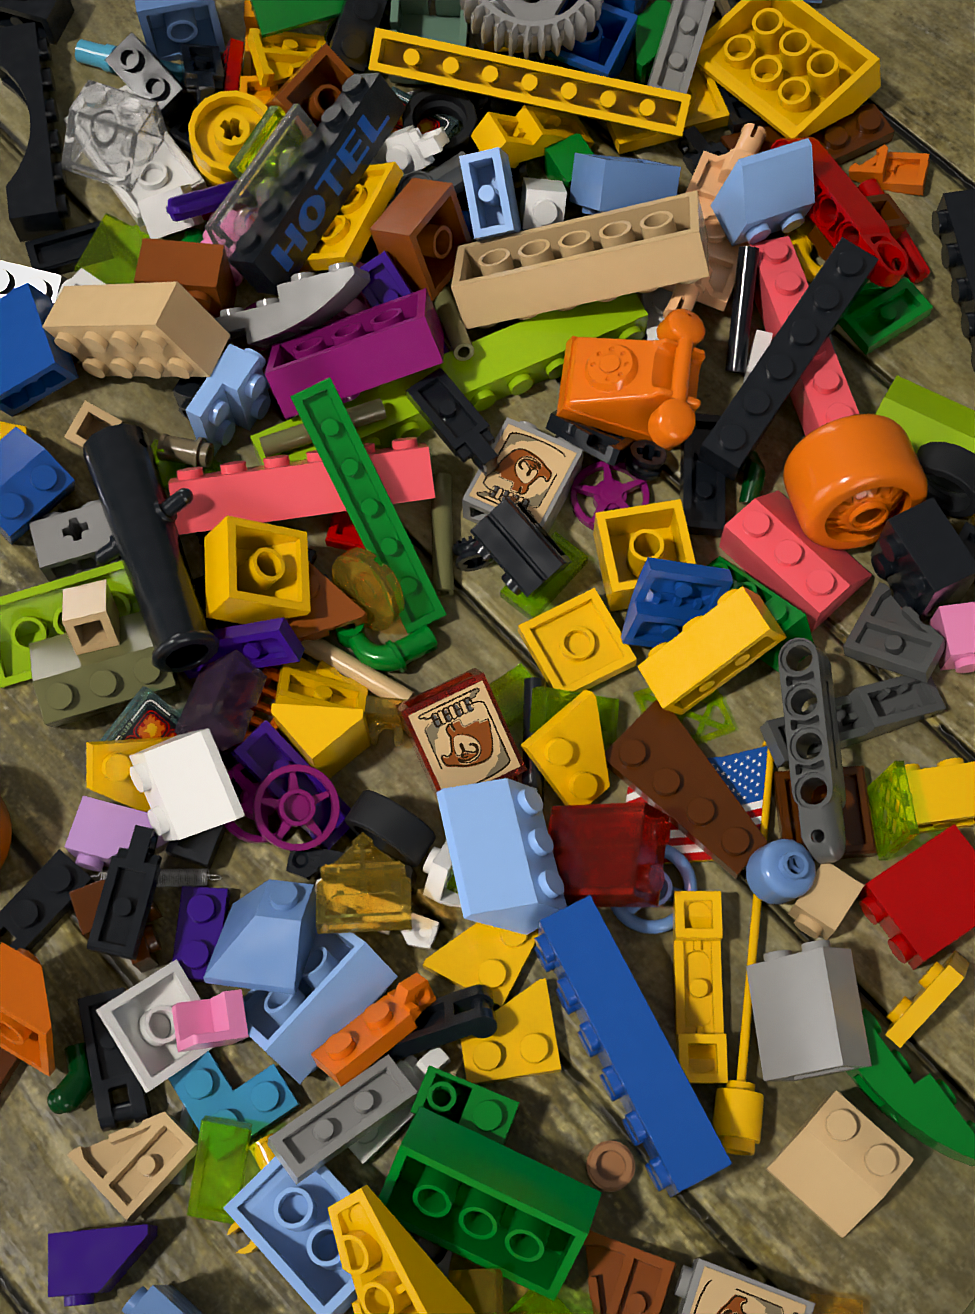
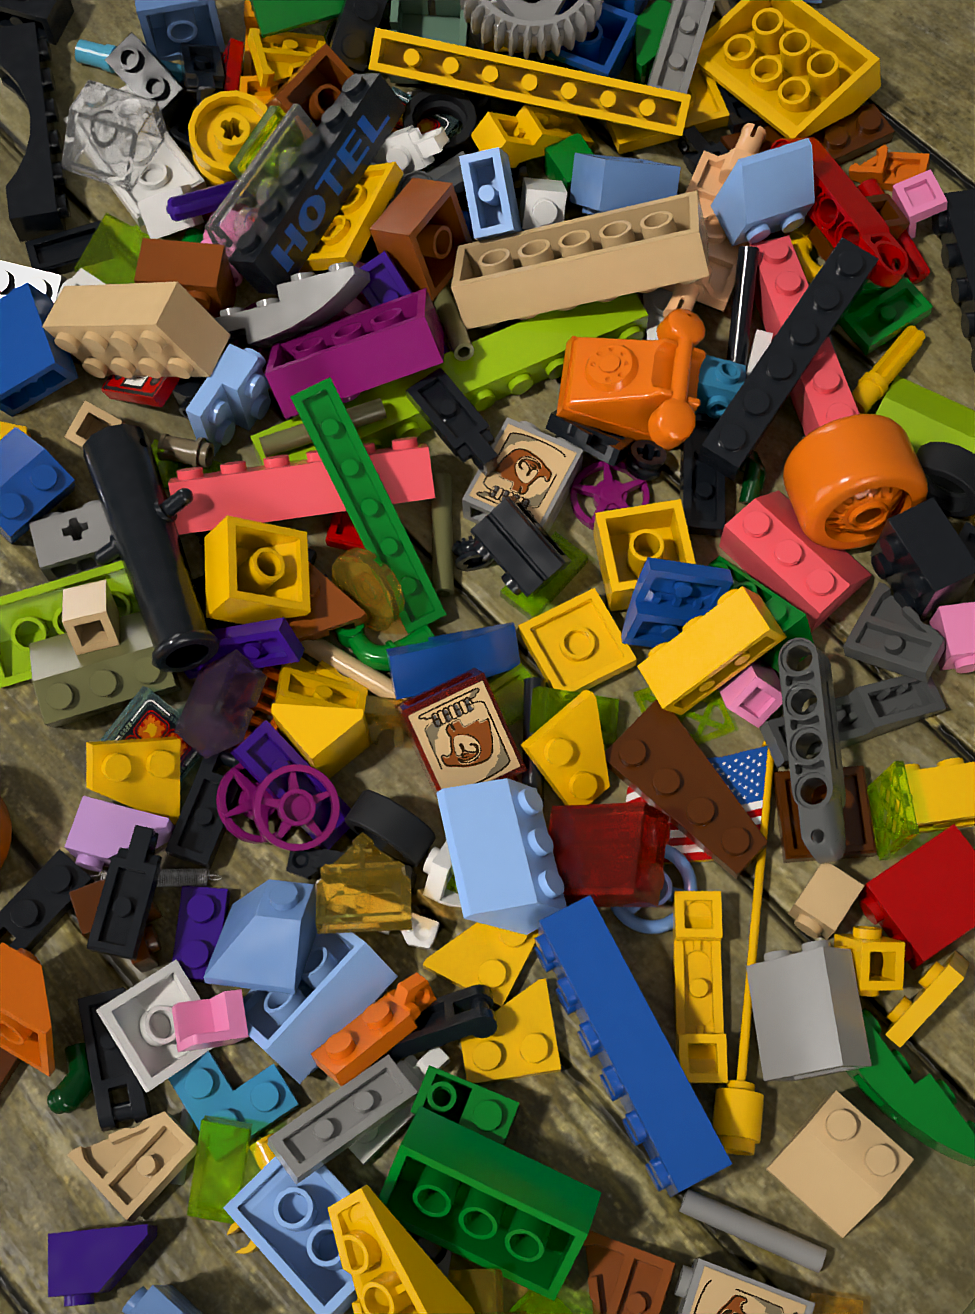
(140, 389): none -> red tile
(185, 785): white slope -> none
(443, 657): none -> blue slope
(610, 1166): medium nougat tile -> none
(718, 385): none -> dark azure brick
(753, 693): none -> bright pink panel
(753, 1230): none -> light grey piece
(780, 871): medium blue head -> none
(875, 383): none -> yellow axle
(876, 959): none -> yellow brick
(919, 198): none -> bright pink panel

